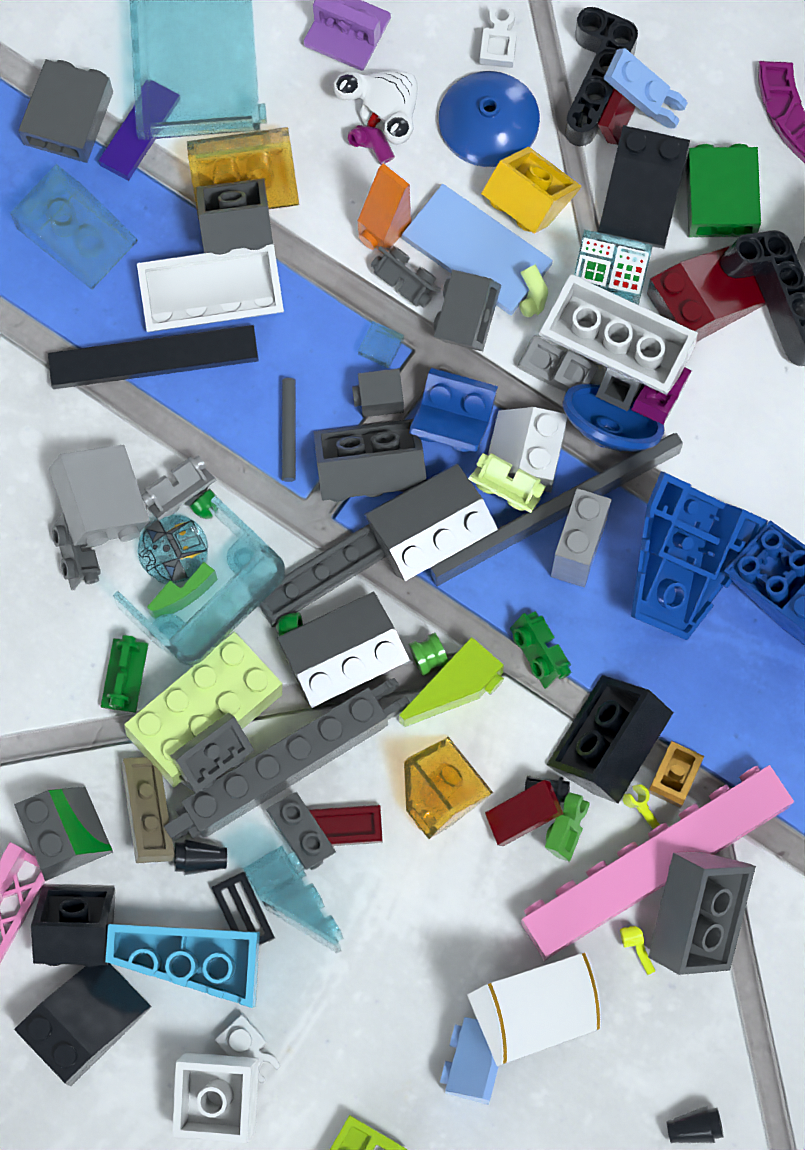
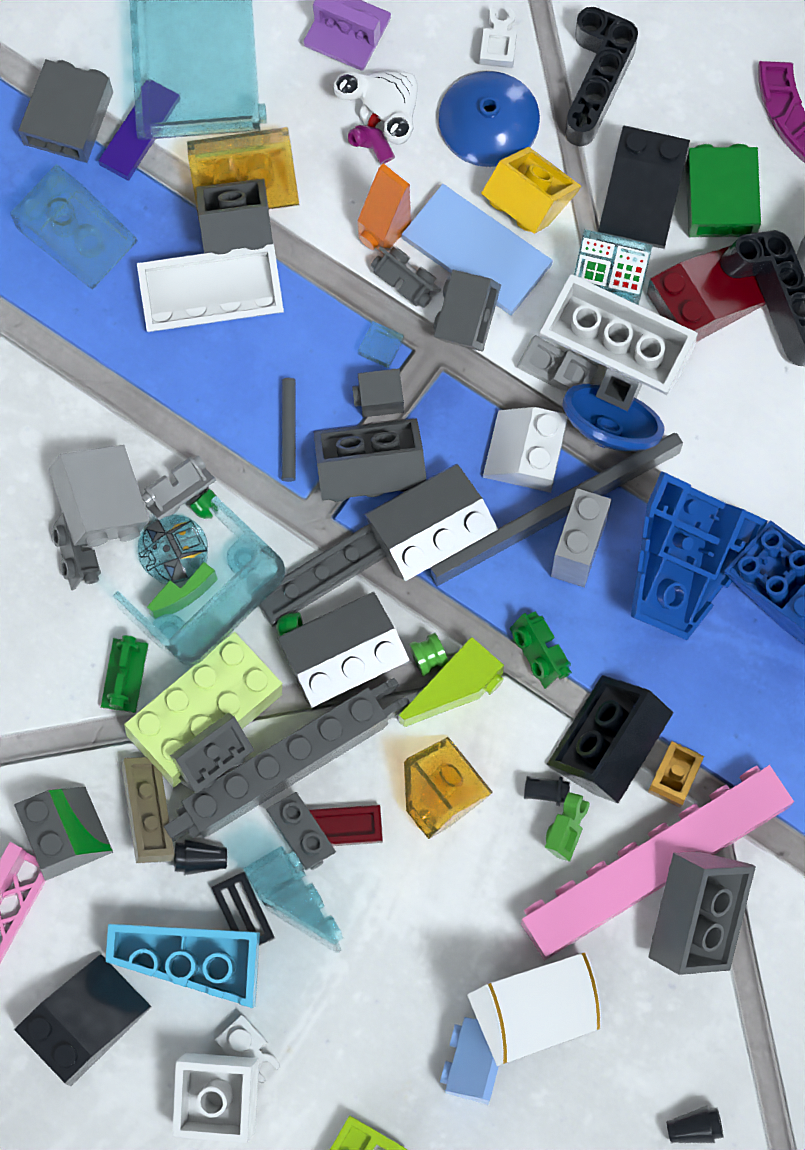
(72, 925): black slope -> none
(153, 357): black tile -> none
(454, 410): blue bracket -> none
(492, 477): yellowish green hinge -> none
(523, 813): dark red tile -> none
(537, 292): yellowish green arm -> none
(615, 115): dark red tile -> none
(633, 936): neon yellow hand -> none
(641, 804): neon yellow hand -> none
(644, 88): light blue hinge -> none
(658, 405): magenta slope -> none

